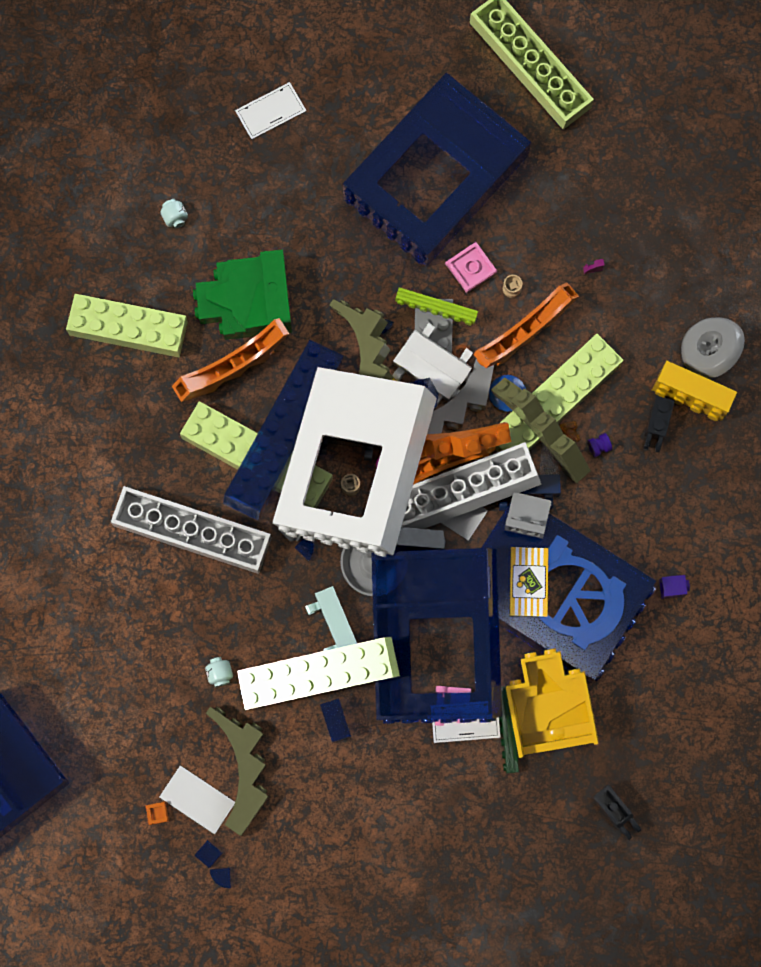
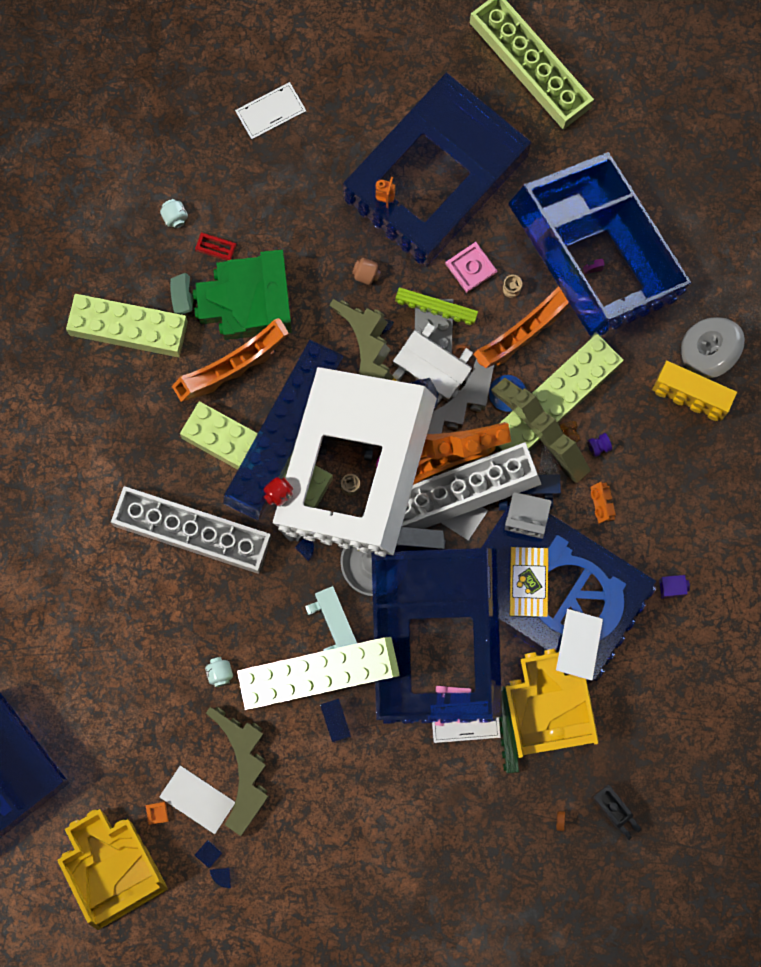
(109, 869): none -> yellow panel
(181, 297): none -> sand green slope
(212, 253): none -> red tile
(278, 491): none -> red head
(366, 271): none -> nougat head
(385, 191): none -> orange hinge
(560, 820): none -> dark orange tile
(579, 644): none -> white sticker
(580, 205): none -> clear blue panel
(600, 494): none -> orange hinge
(658, 421): black hinge -> none

